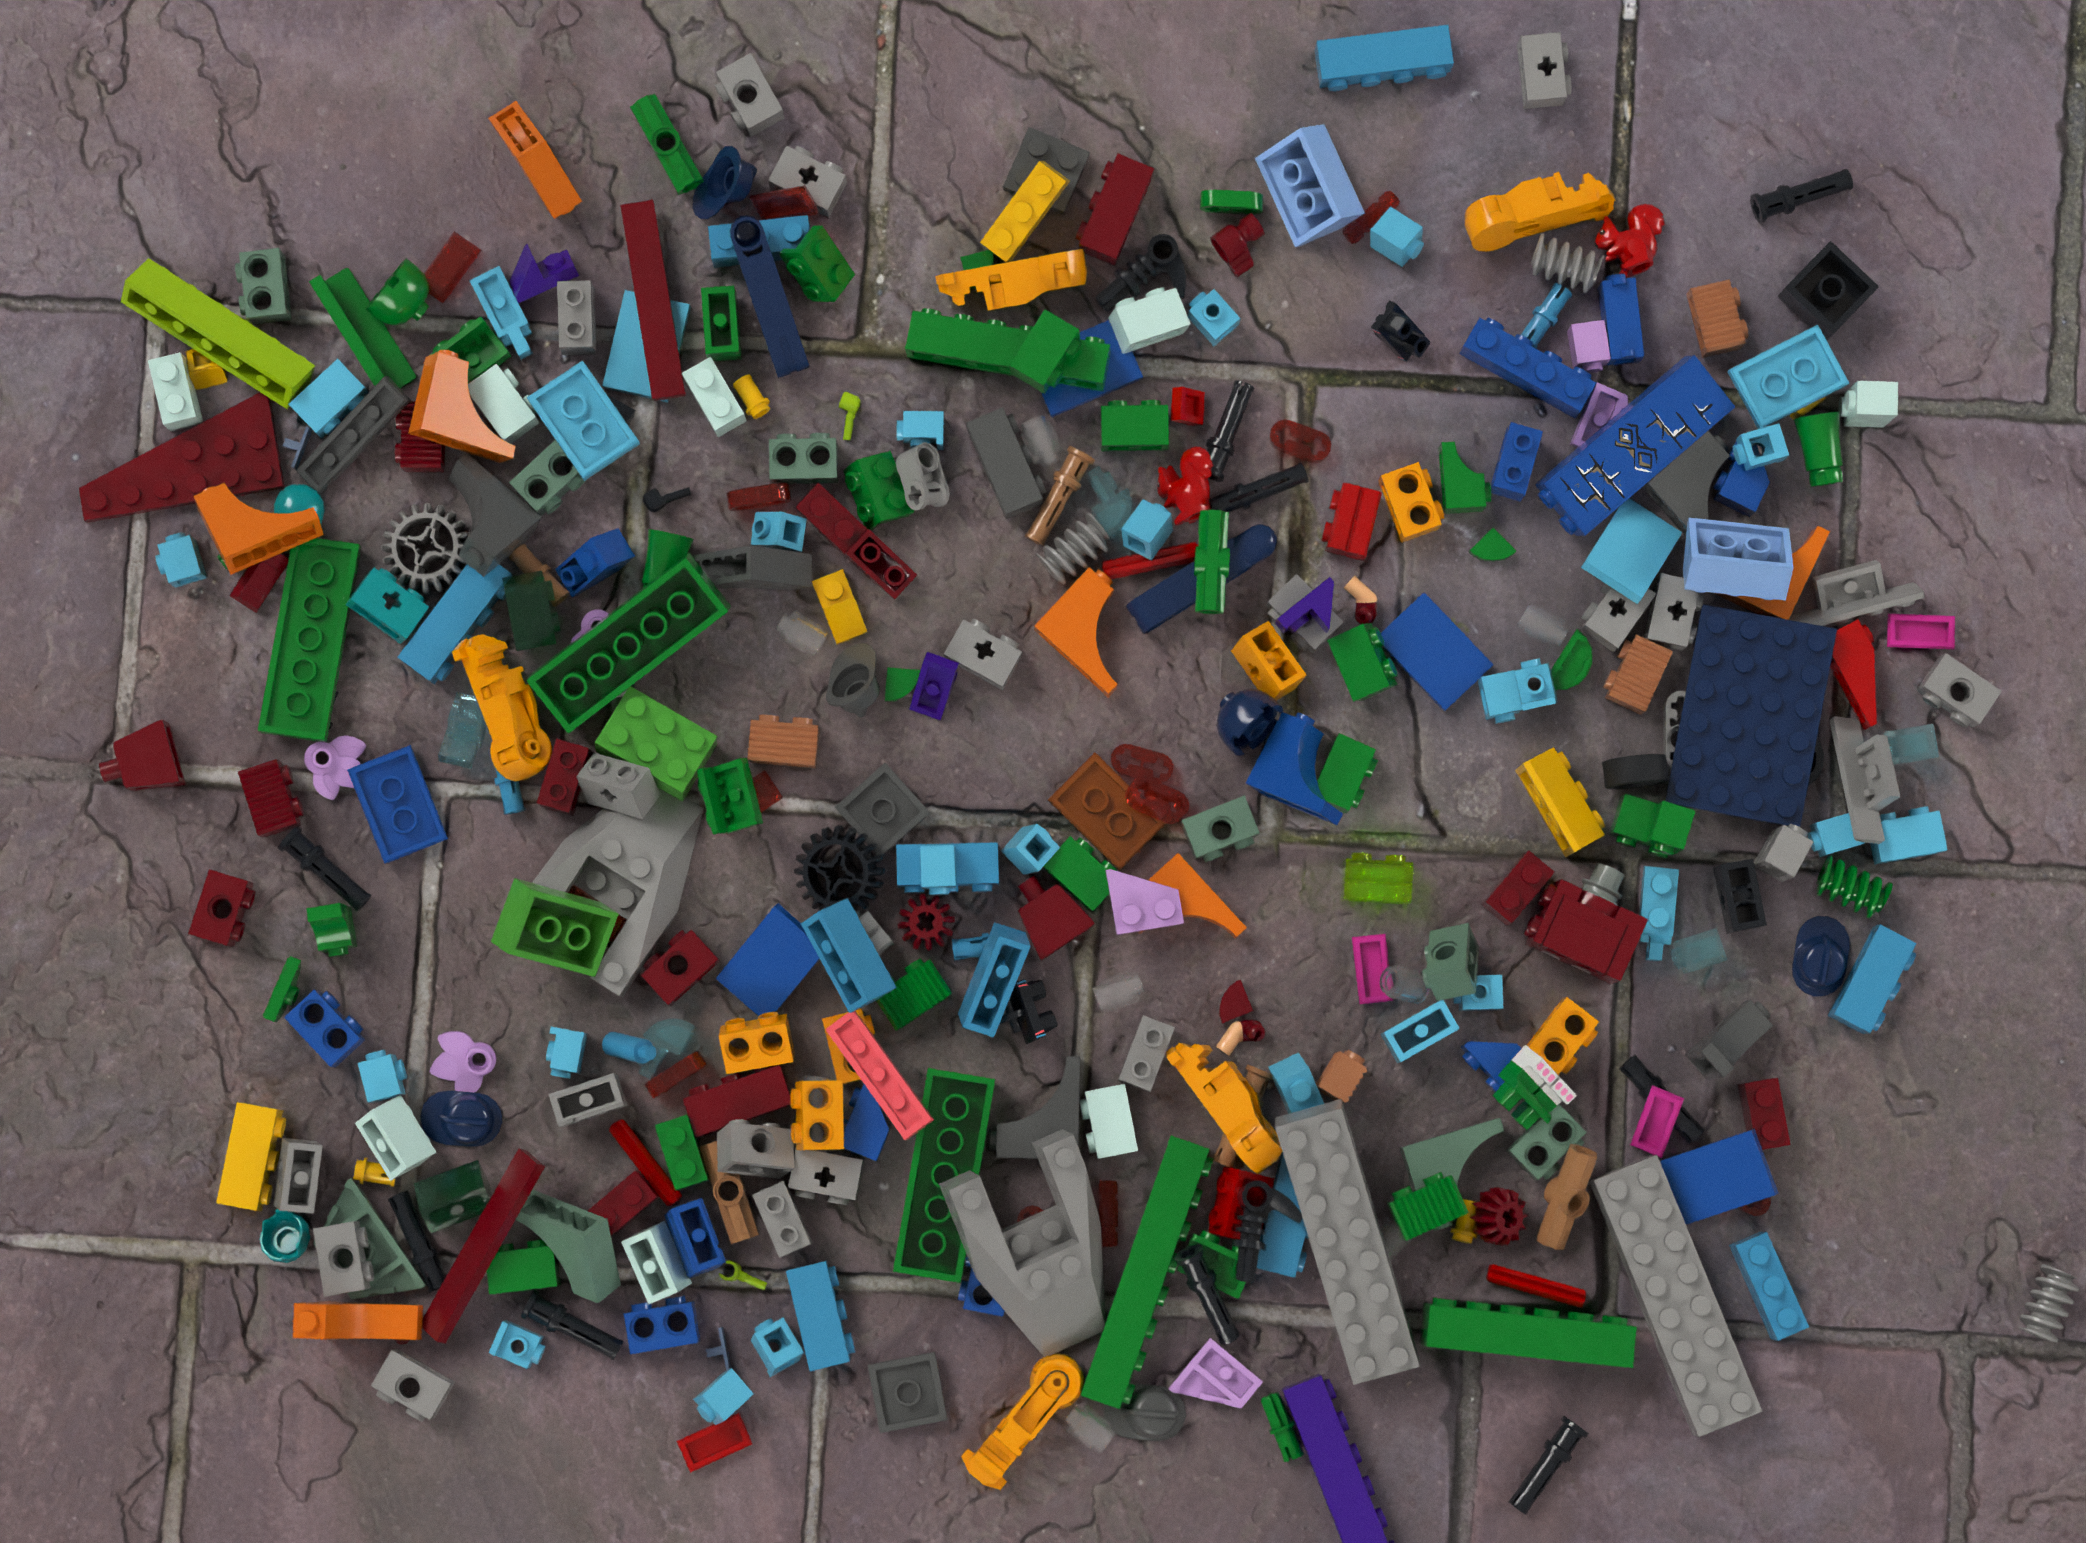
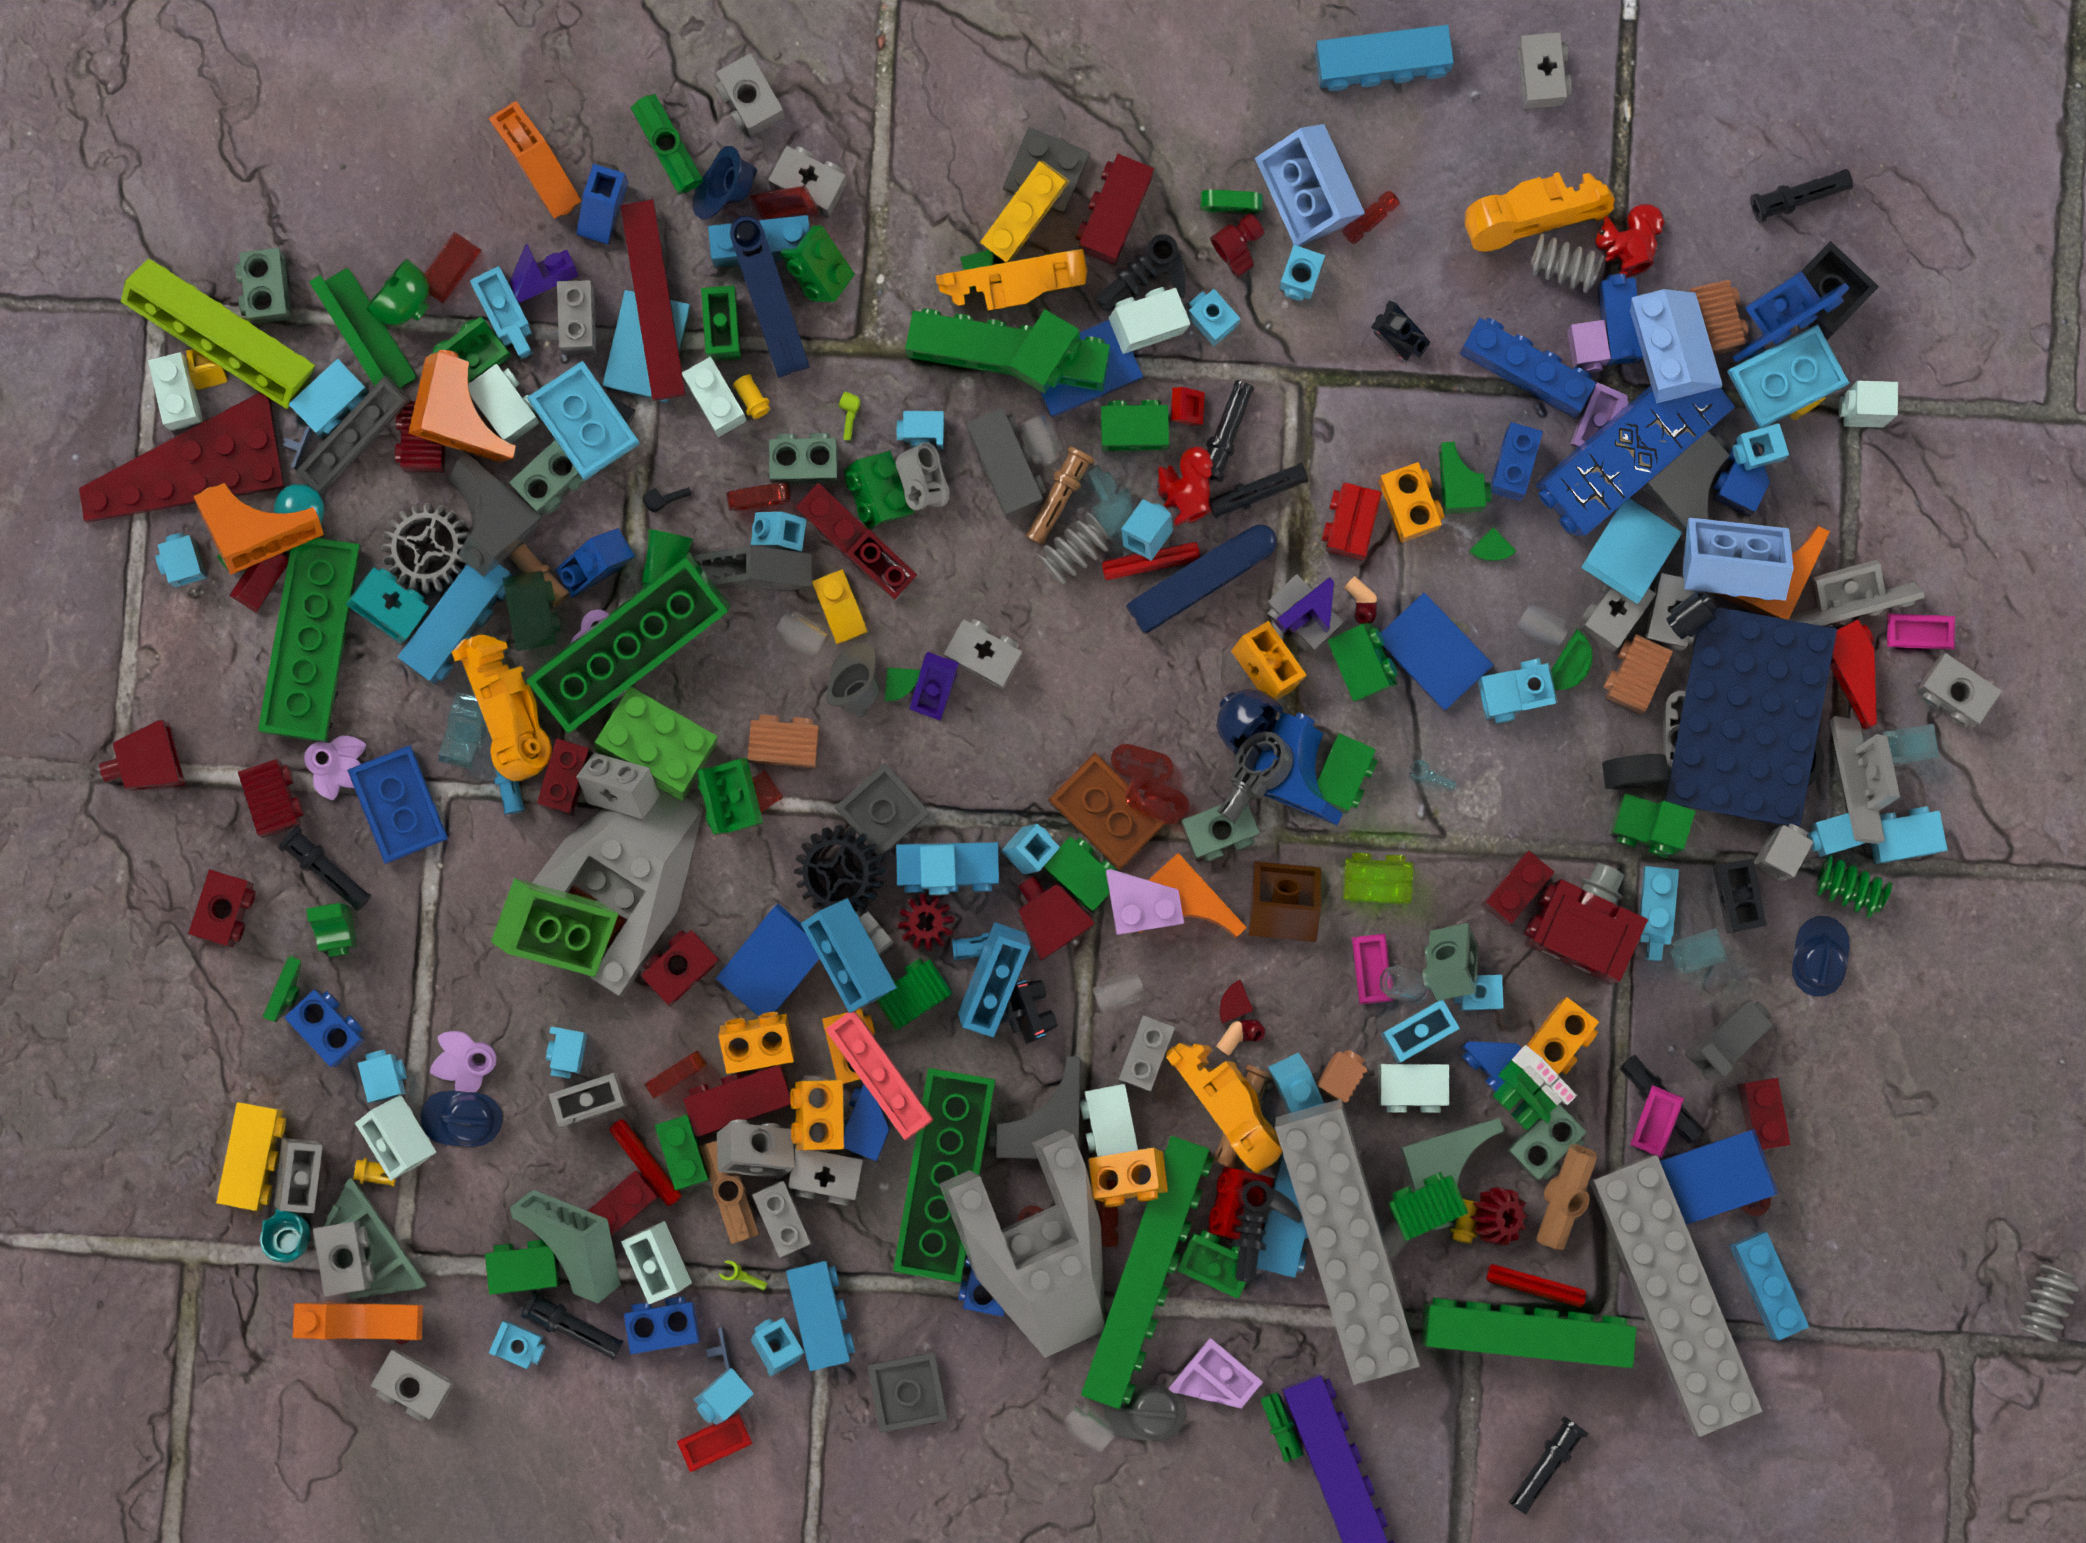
(422, 1249): black pin -> none
(453, 1196): clear green brick -> none
(482, 1245): dark red tile -> none
(601, 203): none -> blue slope
(628, 1047): dark azure cylinder -> none
(667, 1036): clear light blue brick -> none
(694, 1238): blue brick -> none
(1054, 1385): light orange piece -> none
(1073, 623): orange arch -> none
(1128, 1167): none -> light orange brick
(1202, 1281): black pin -> none
(1211, 562): green piece -> none
(1253, 784): none -> dark grey pin
(1285, 901): none -> reddish brown slope
(1296, 448): clear red beam -> none
(1301, 259): none -> medium azure brick
(1396, 237): medium azure brick -> none
(1413, 1086): none -> light aqua brick
(1432, 776): none -> clear light blue hand
(1546, 314): dark azure pin -> none
(1561, 801): yellow slope -> none
(1674, 344): none -> light blue slope
(1692, 615): none -> black brick
(1784, 307): none -> blue bracket
(1821, 447): green plant -> none
(1873, 980): dark azure brick -> none

